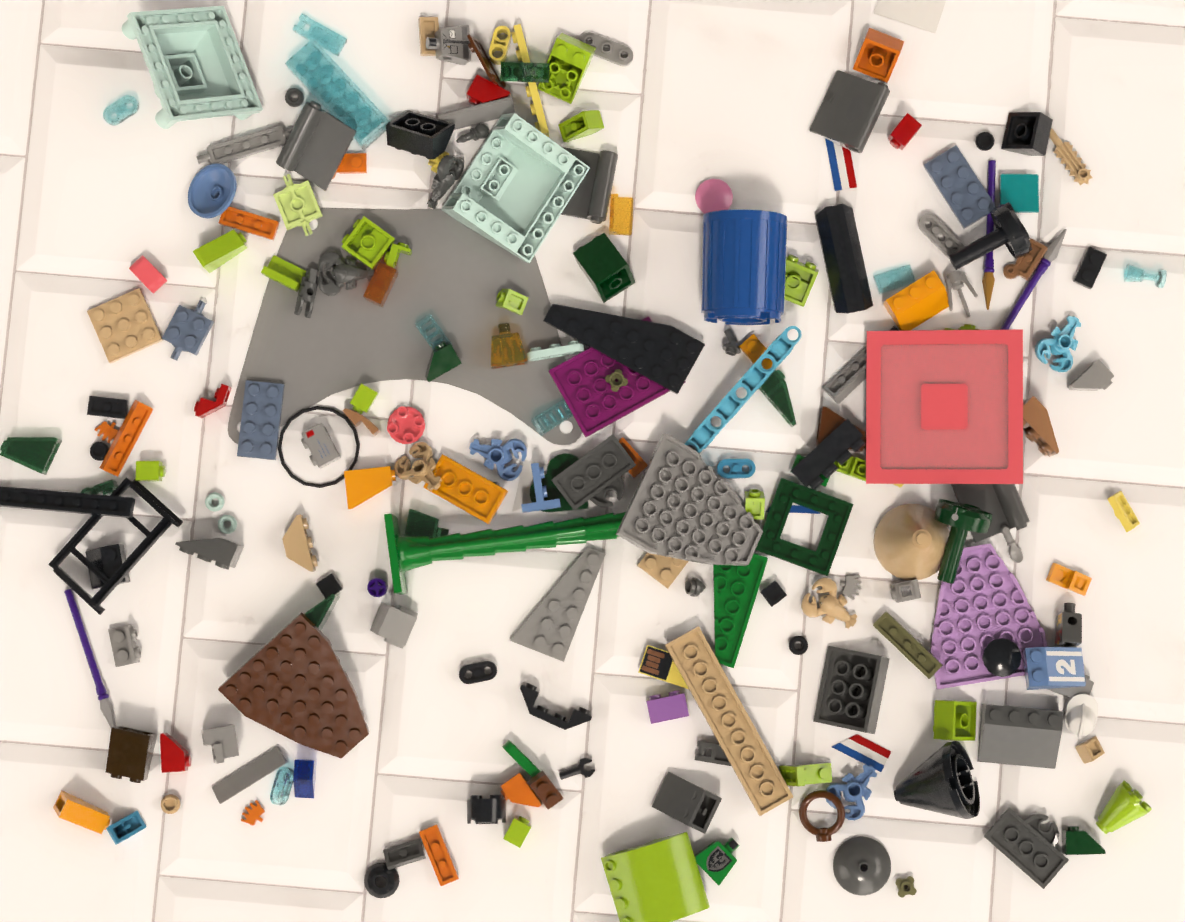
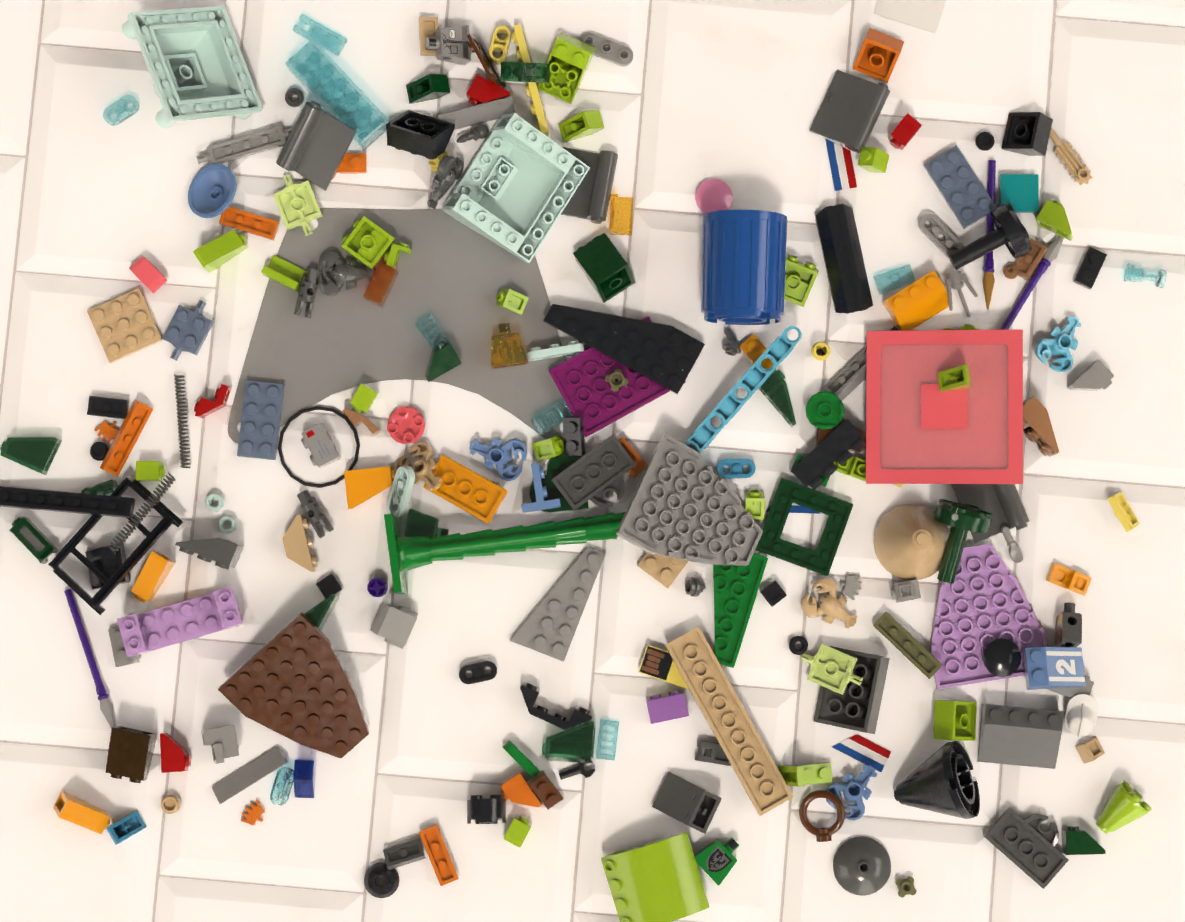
(33, 539): none -> dark green window
(142, 513): none -> dark grey piece
(152, 576): none -> light orange slope
(179, 622): none -> lavender plate
(180, 428): none -> dark grey piece
(314, 513): none -> dark grey hinge
(400, 491): none -> light aqua plate
(428, 88): none -> dark green slope
(548, 448): none -> lime bracket
(572, 744): none -> clear green slope
(573, 435): none -> black plate
(615, 732): none -> clear light blue slope
(822, 346): none -> light yellow cone
(824, 410): none -> green tile
(832, 669): none -> yellowish green plate
(873, 160): none -> lime brick
(954, 378): none -> lime slope
(1054, 219): none -> lime slope

